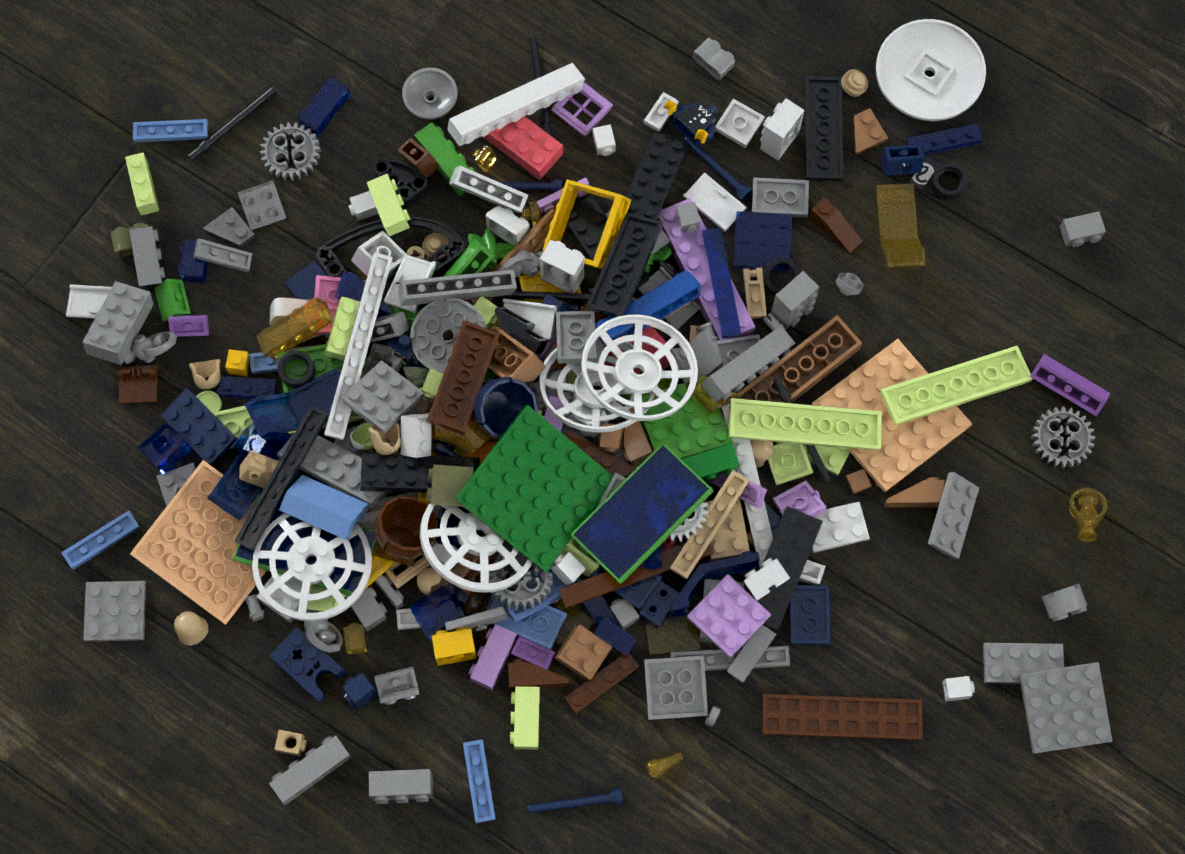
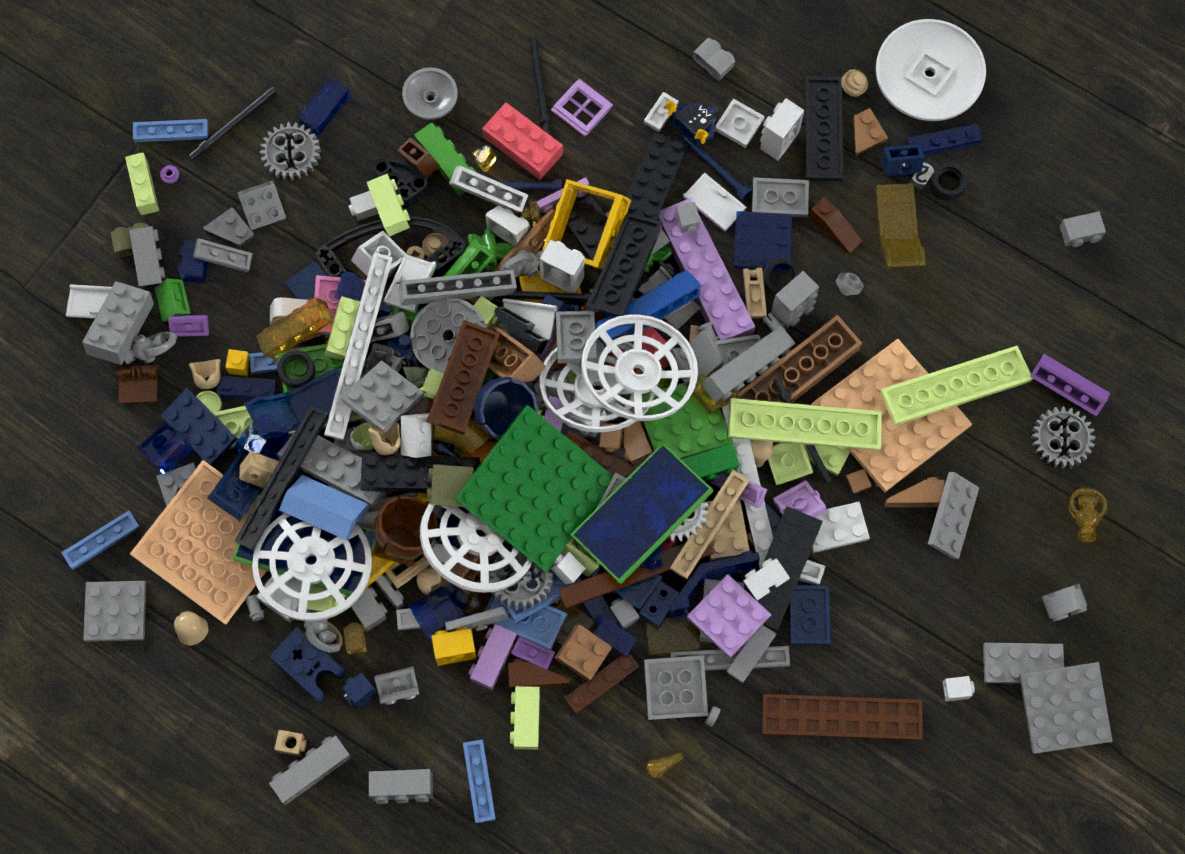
(172, 178): none -> medium lavender plate
(515, 104): white brick -> none
(604, 140): white brick -> none
(614, 797): dark blue piece -> none
(721, 283): clear blue tile -> none

